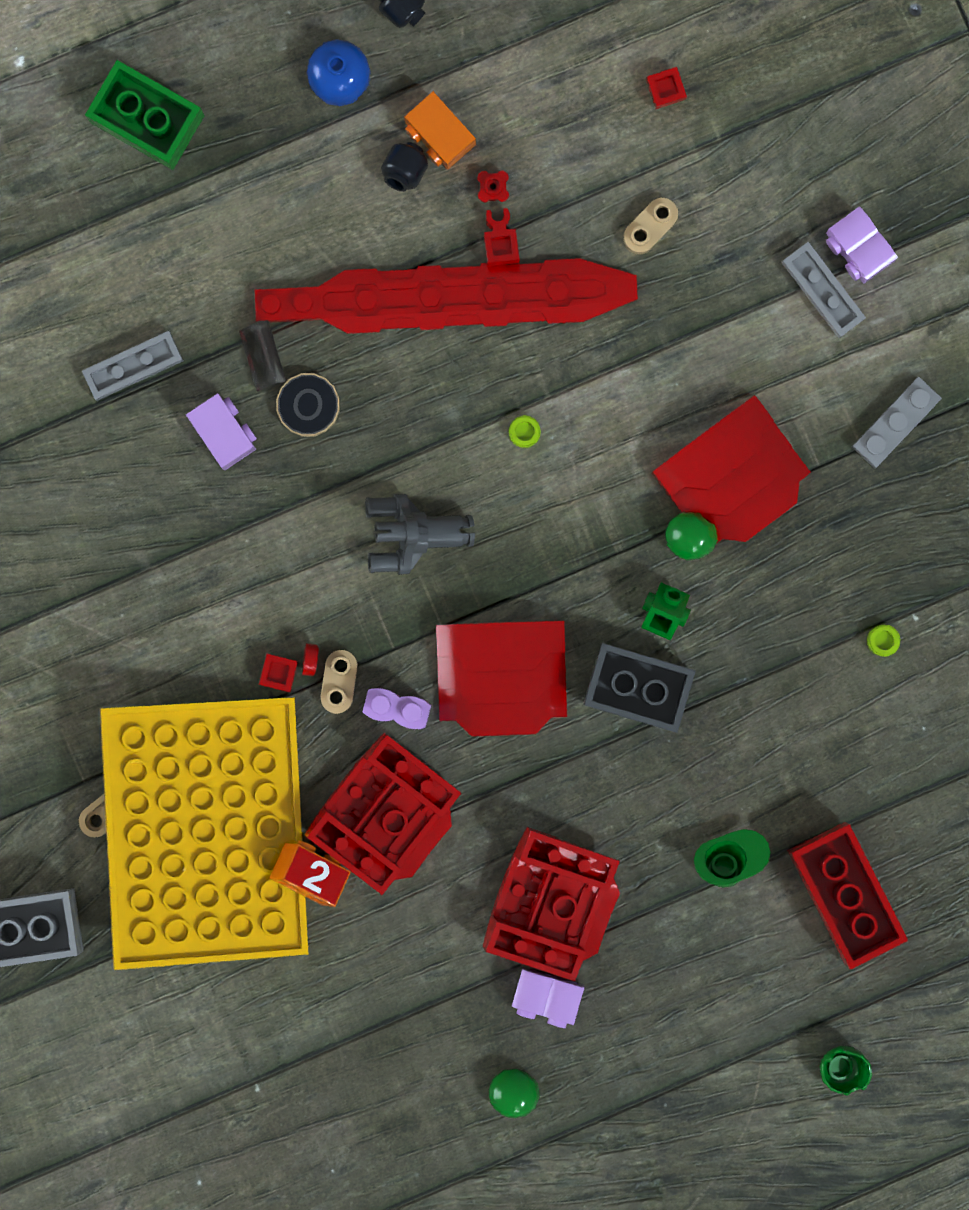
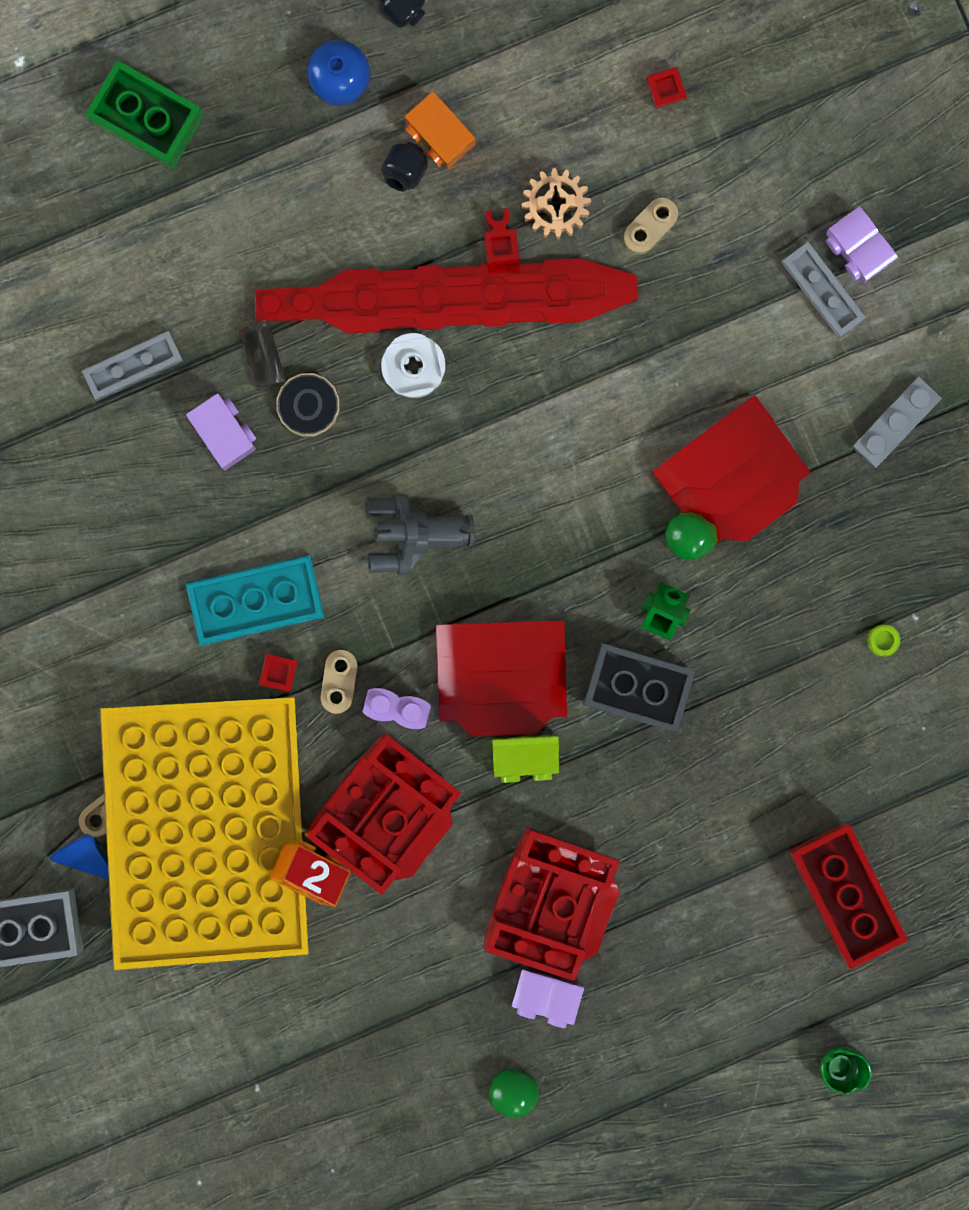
(83, 855): none -> blue piece
(255, 600): none -> teal tile
(310, 659): red tile -> none
(424, 351): none -> white plate
(499, 193): red plate -> none
(524, 431): lime tile -> none
(526, 756): none -> lime slope
(571, 201): none -> light nougat gear
(732, 857): green piece -> none

